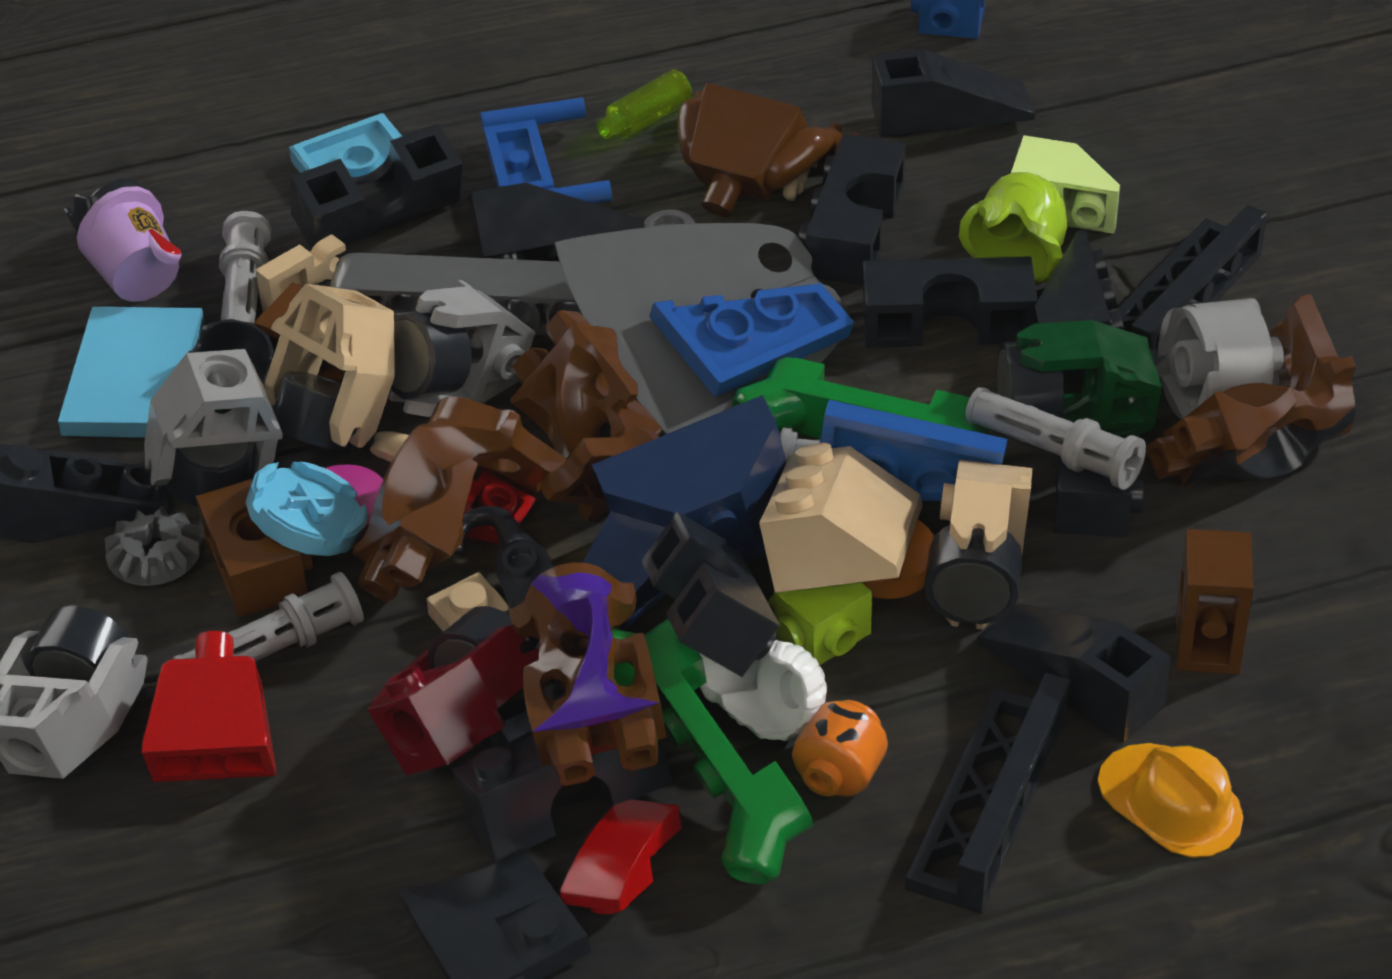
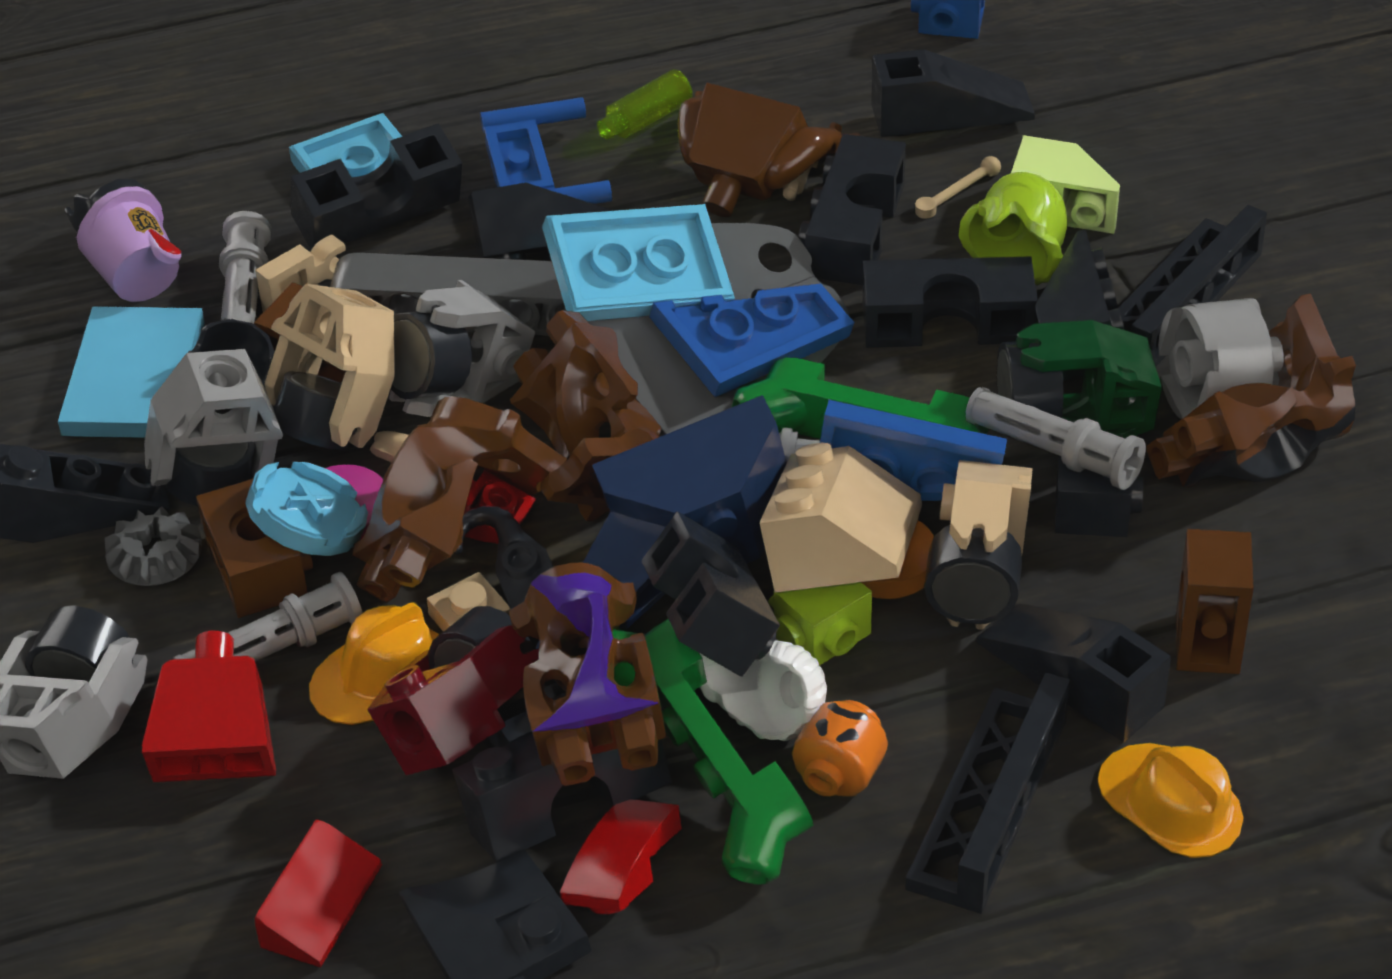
(315, 895): none -> red slope
(375, 650): none -> light orange piece
(630, 258): none -> medium azure tile
(927, 207): none -> tan hinge

